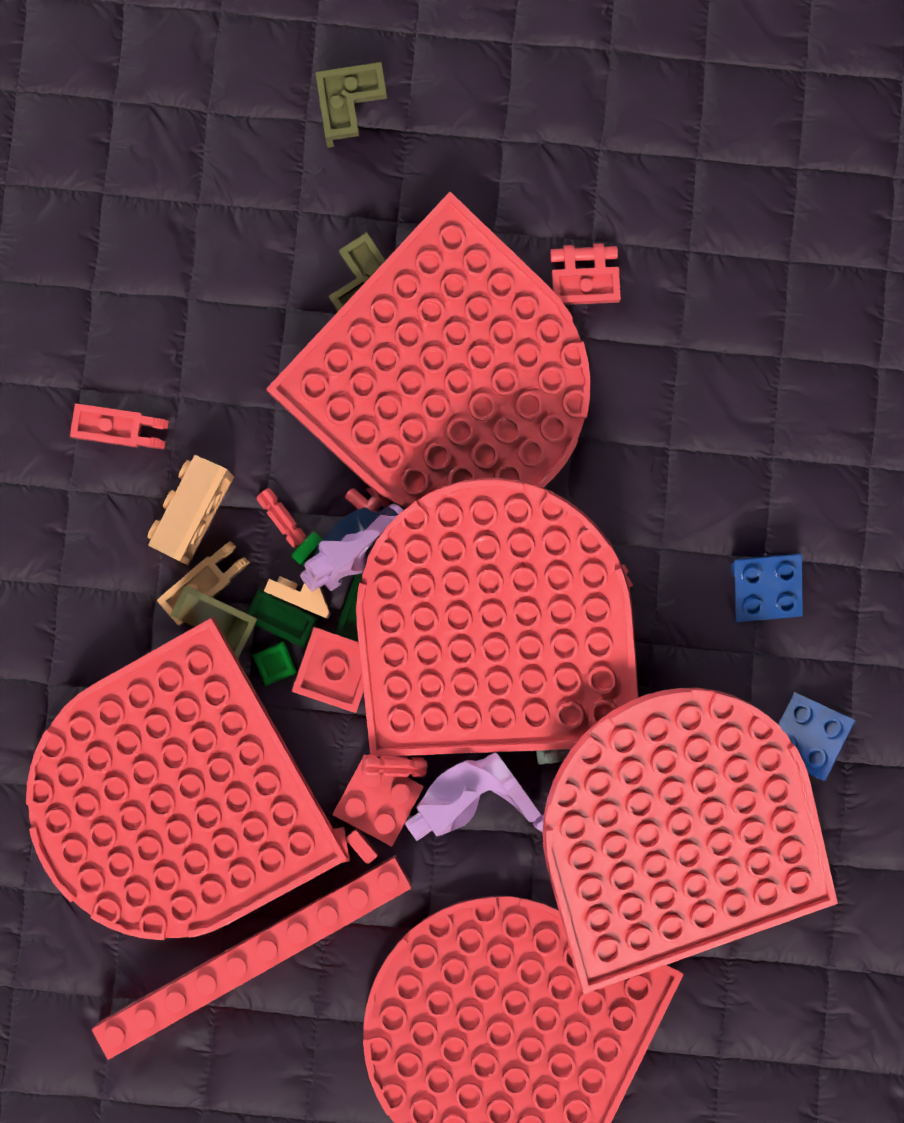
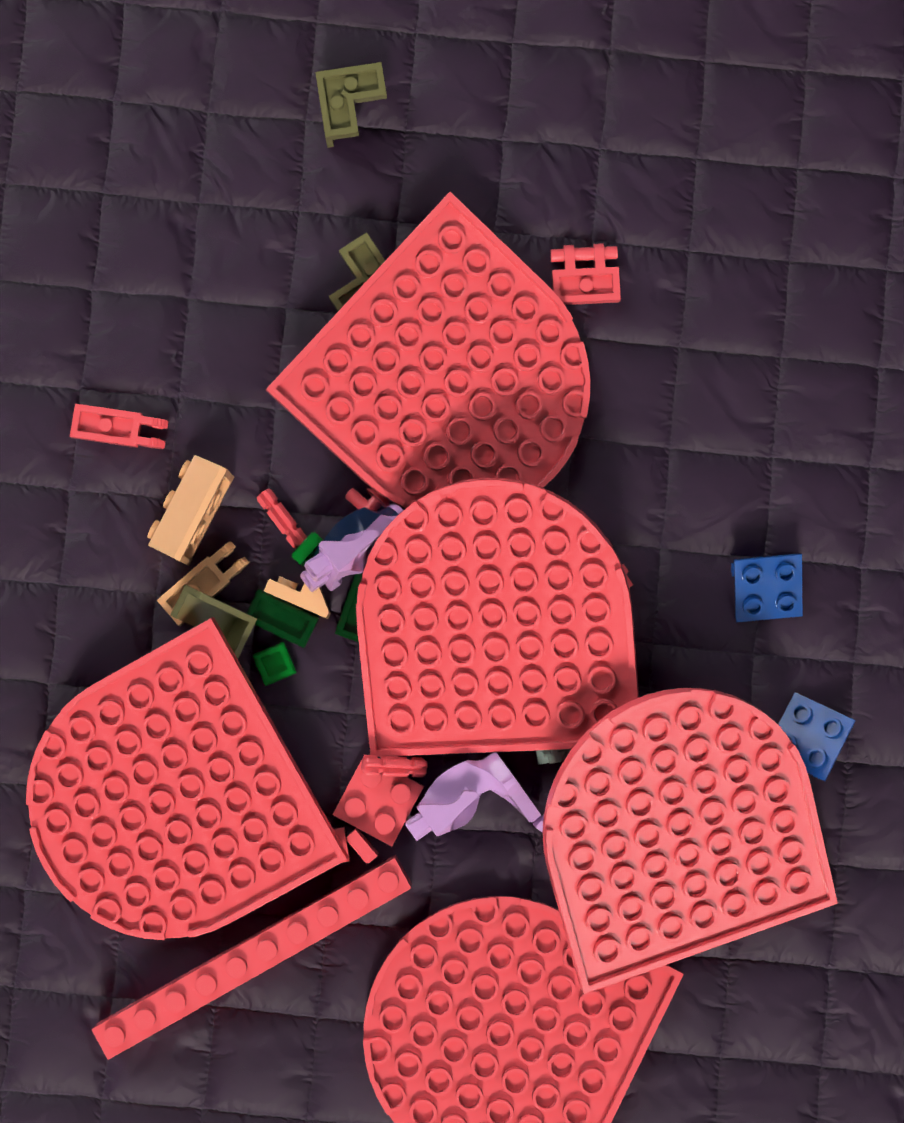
(331, 671): coral plate -> none

